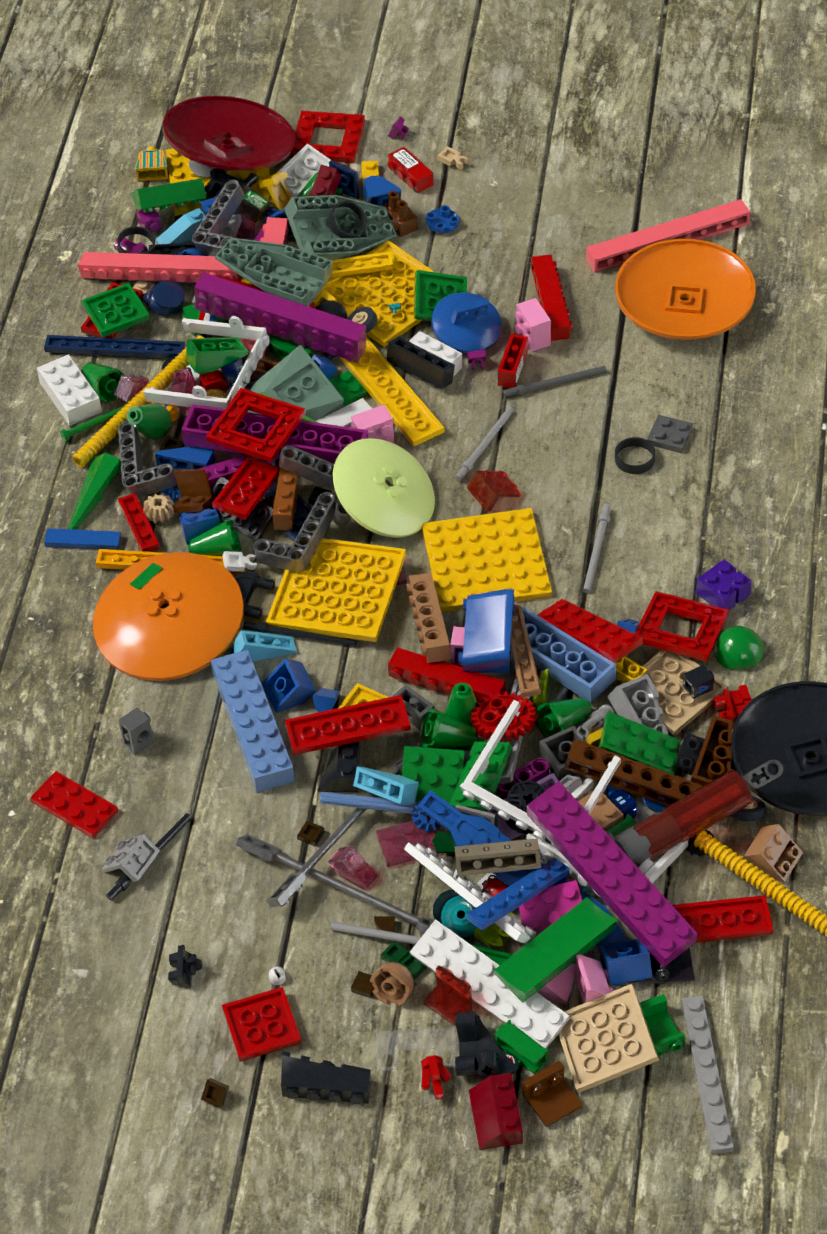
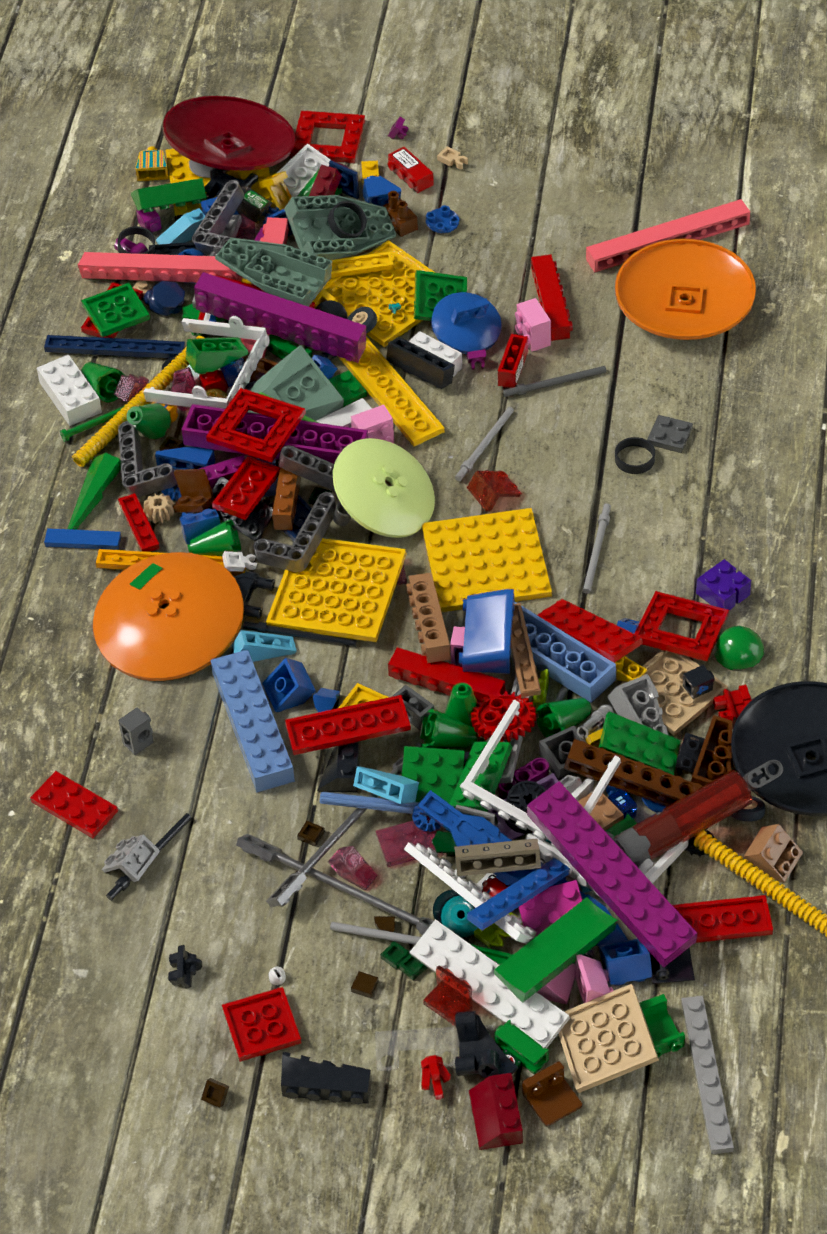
(392, 983): medium nougat cylinder -> none

